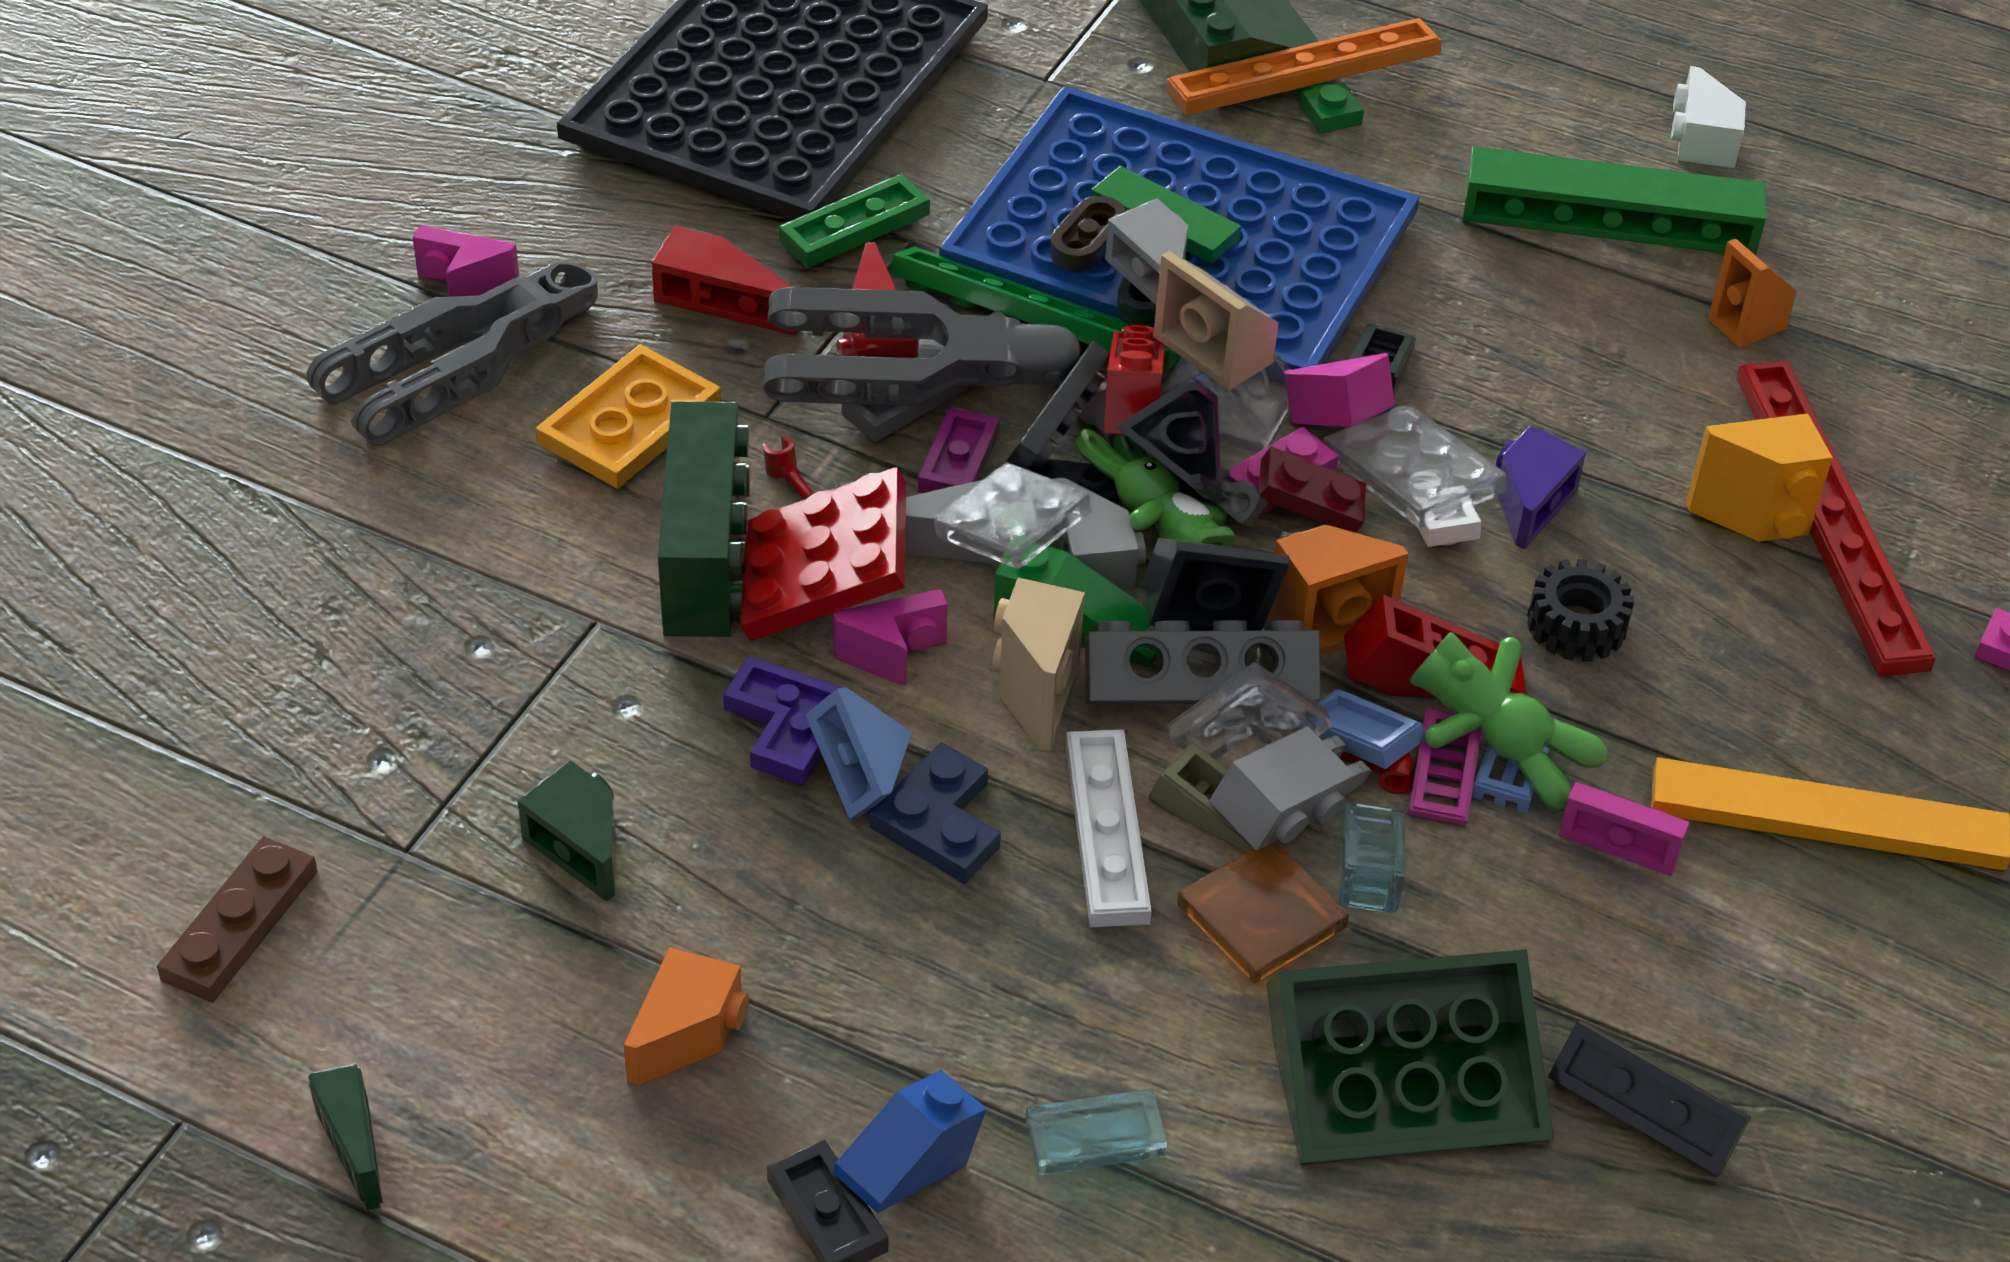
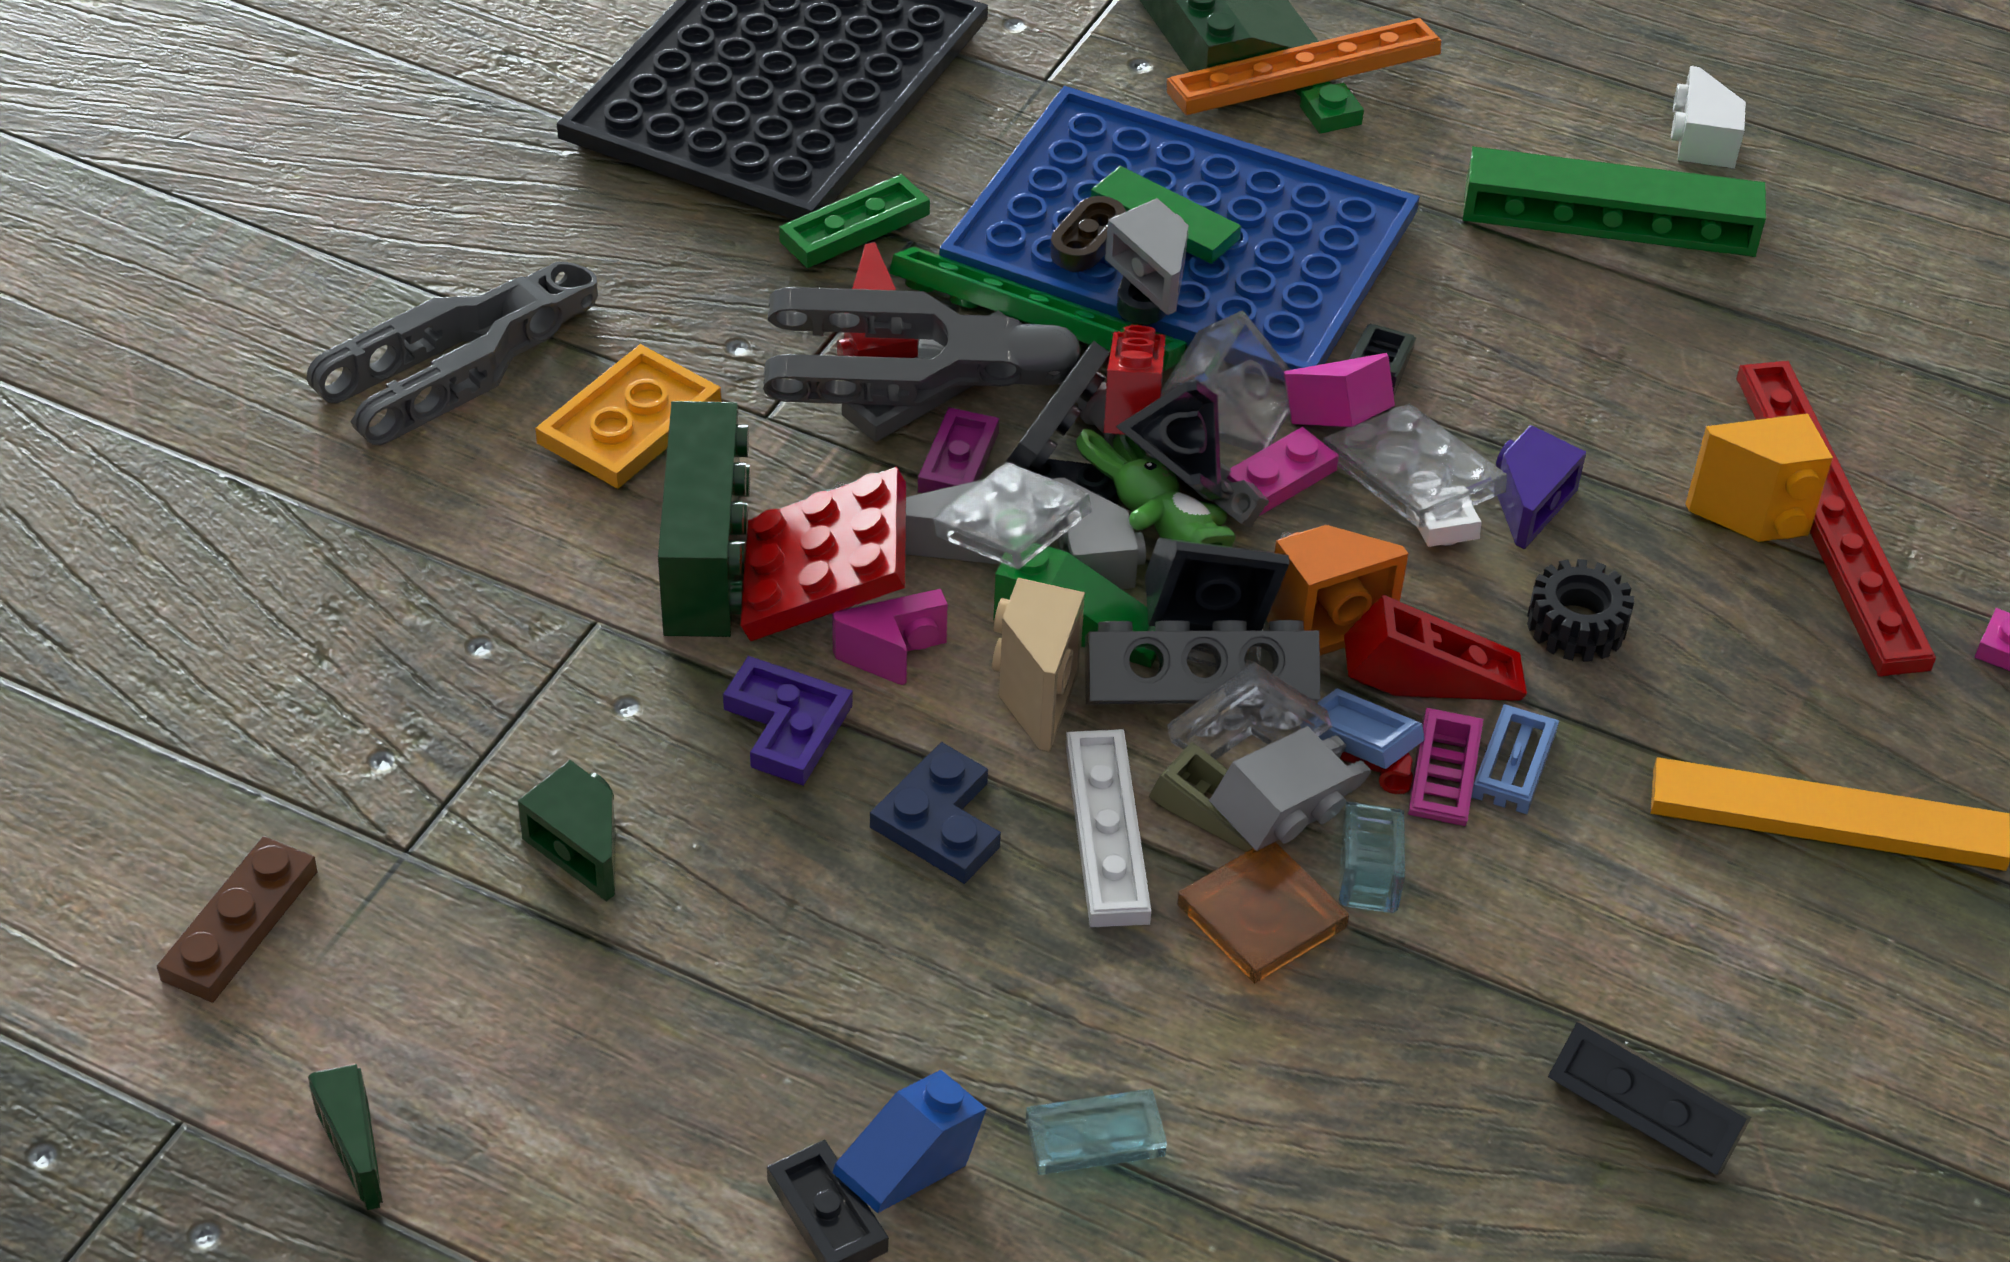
(464, 260): dark pink slope -> none
(684, 1015): orange slope -> none
(713, 278): red slope -> none
(784, 465): red hand -> none
(859, 748): medium blue slope -> none
(1211, 324): tan slope -> none
(1312, 490): dark red plate -> none
(1410, 1056): dark green slope -> none
(1511, 722): bright green animal -> none
(1623, 828): dark pink plate -> none
(1749, 297): orange slope -> none

